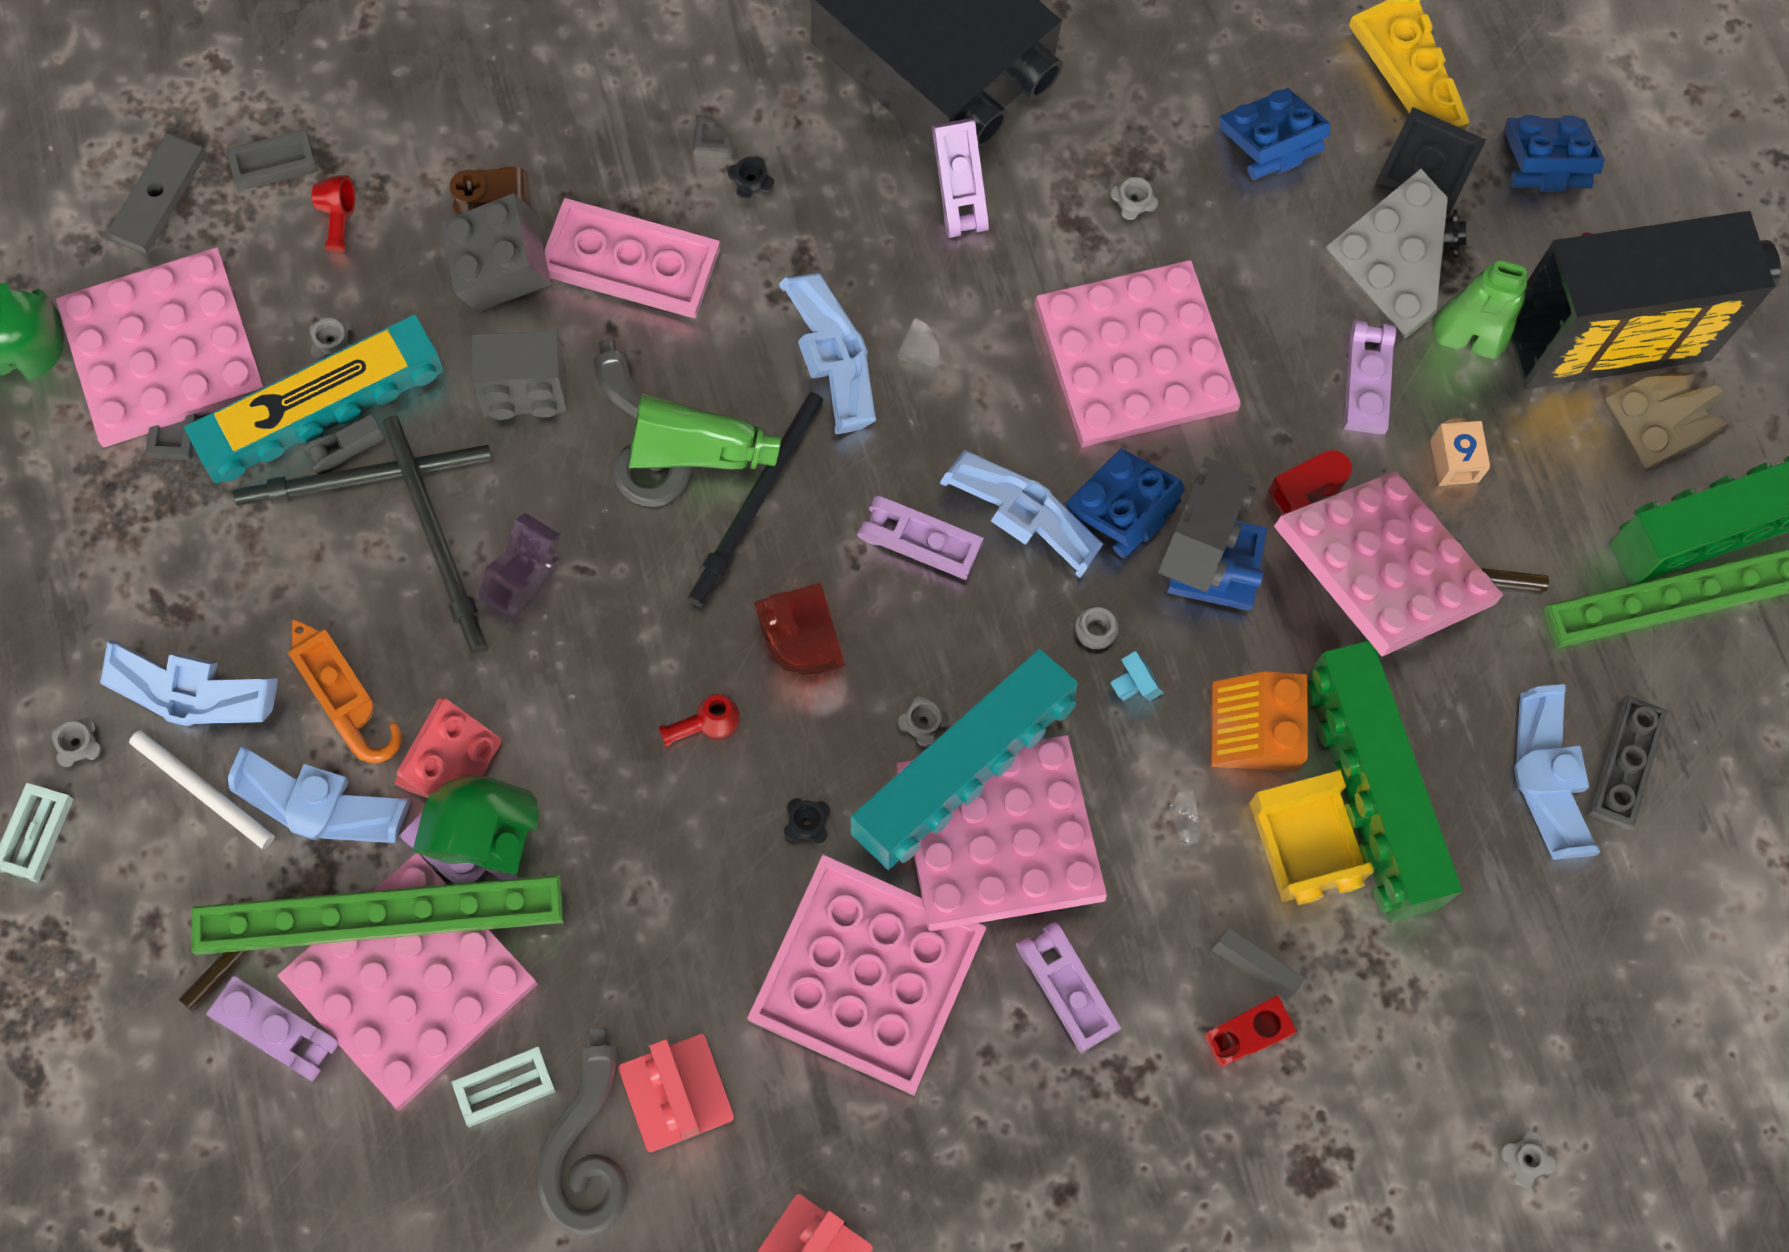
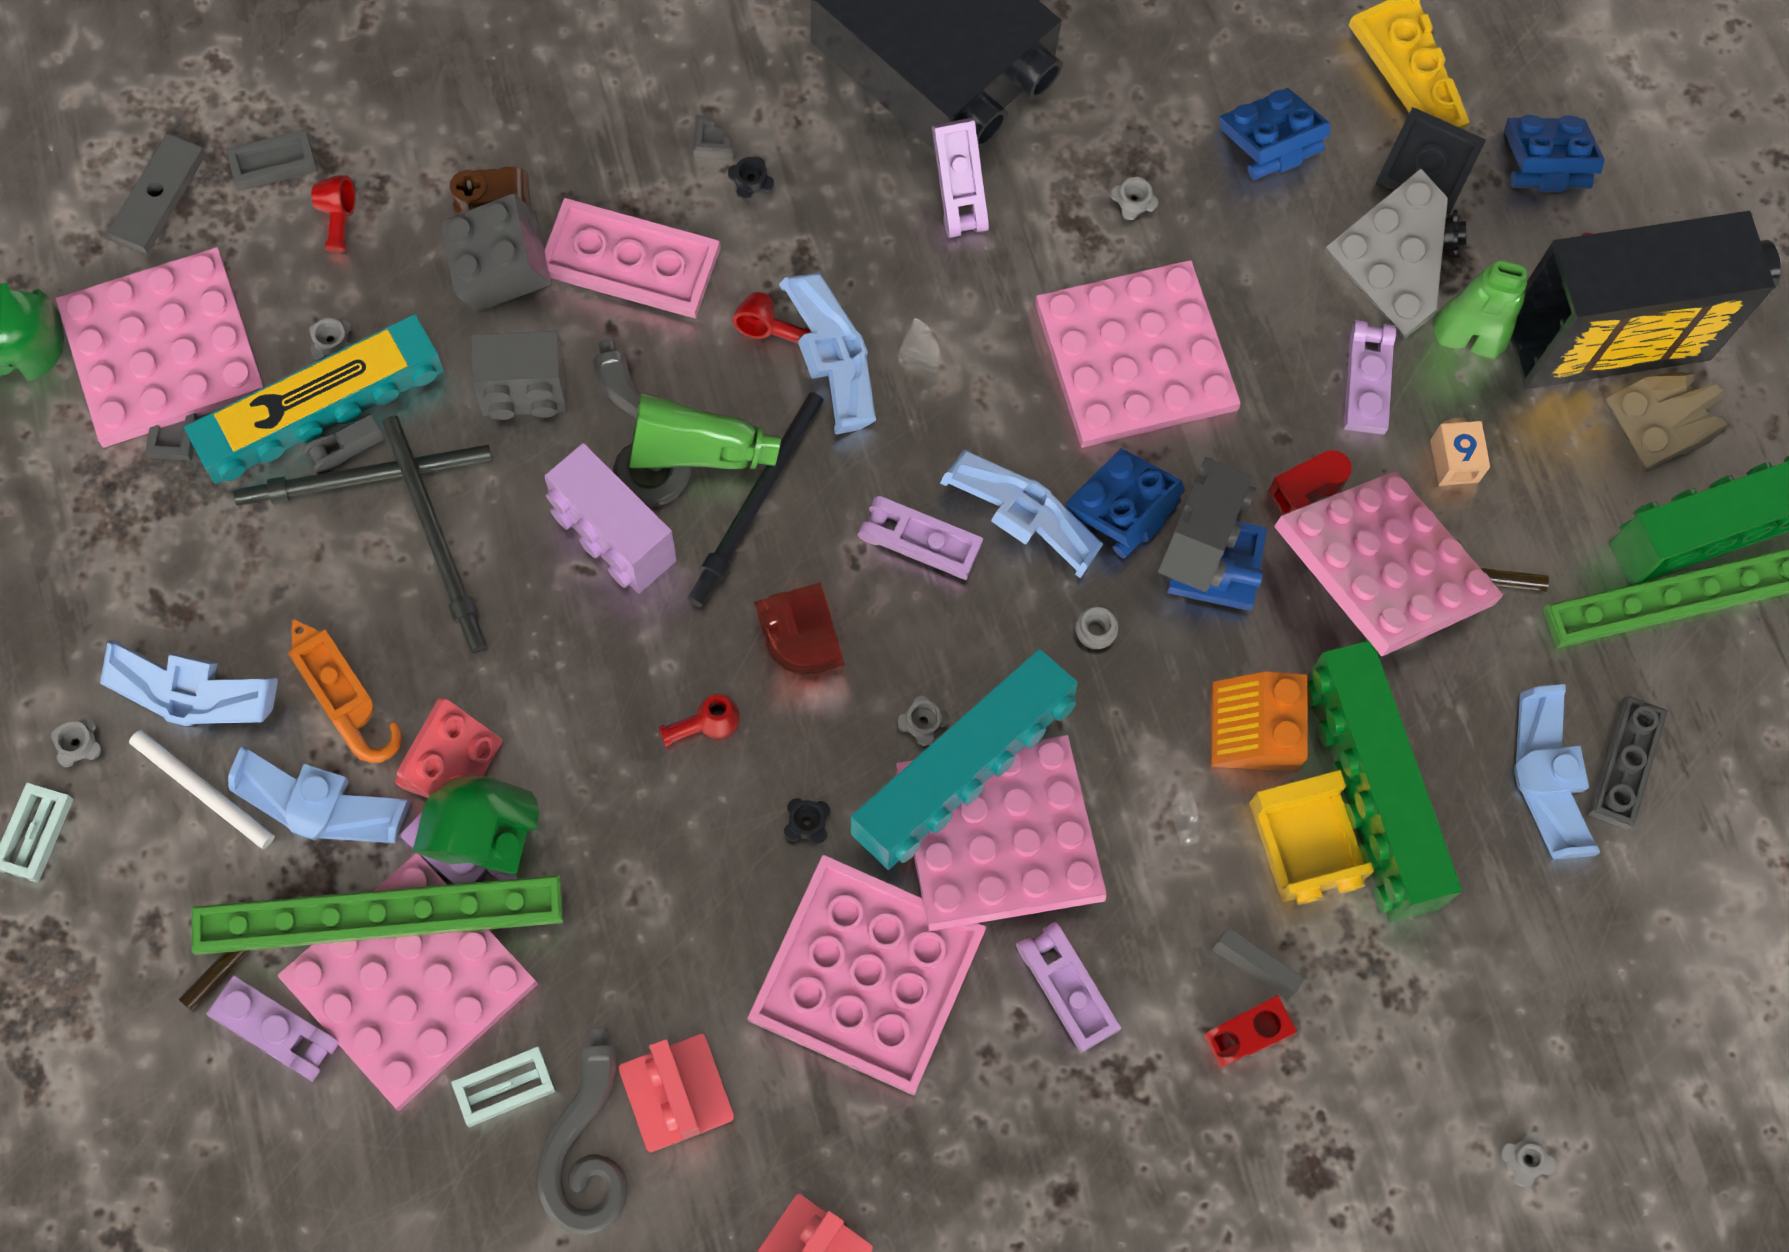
(522, 570): clear purple brick -> none
(609, 519): none -> lavender brick
(757, 320): none -> red bar
(1138, 679): medium azure tile -> none

